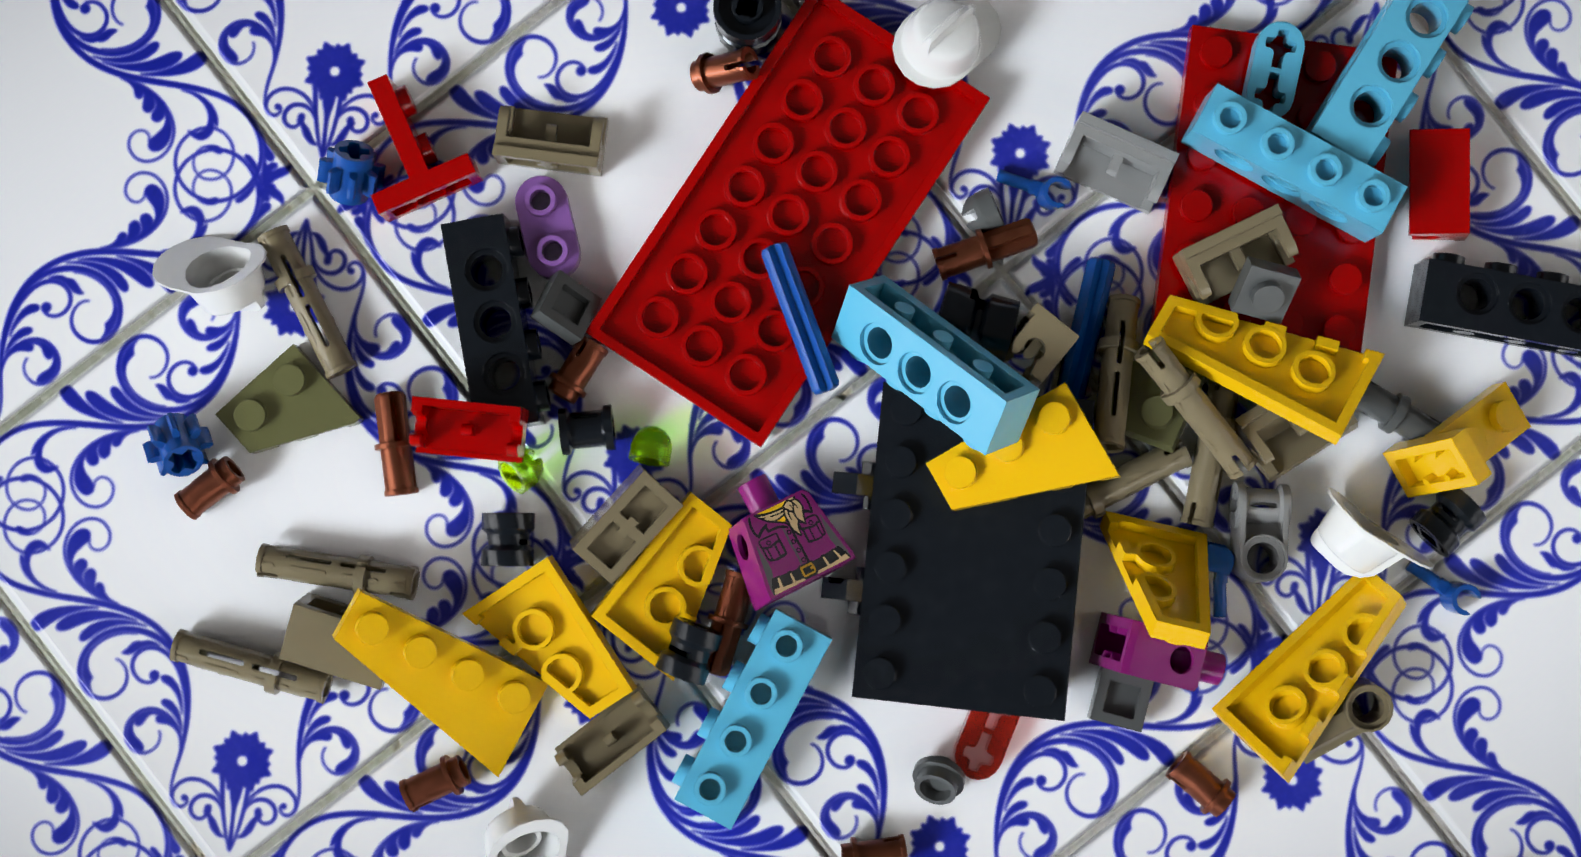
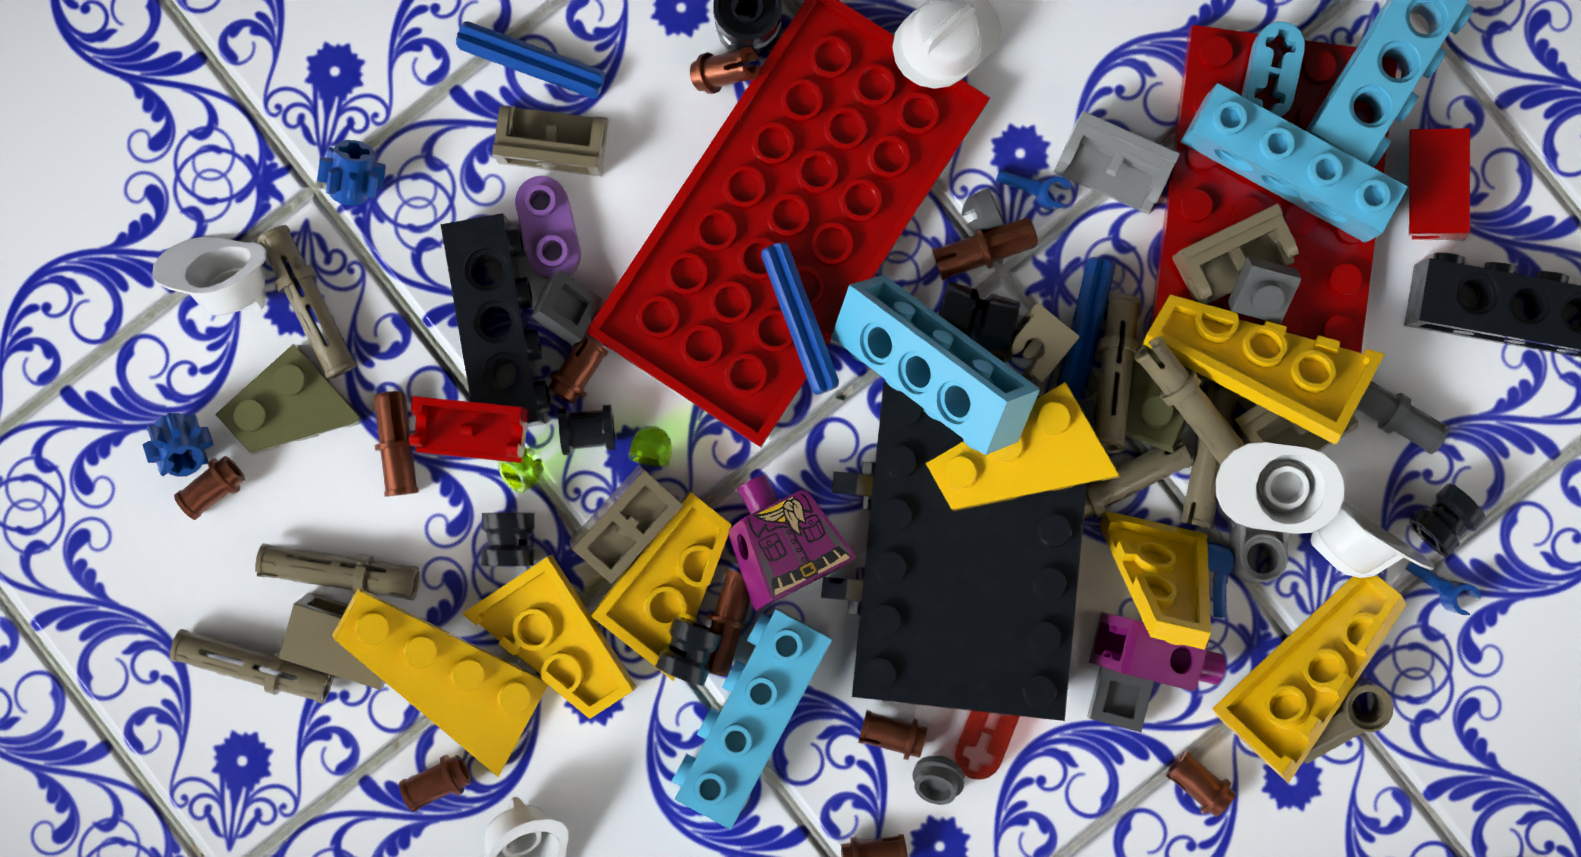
(417, 154): red bracket -> none
(530, 59): none -> blue axle
(610, 739): dark tan hinge -> none
(893, 734): none -> copper pin
(1279, 487): none -> white piece
(1458, 448): yellow bracket -> none

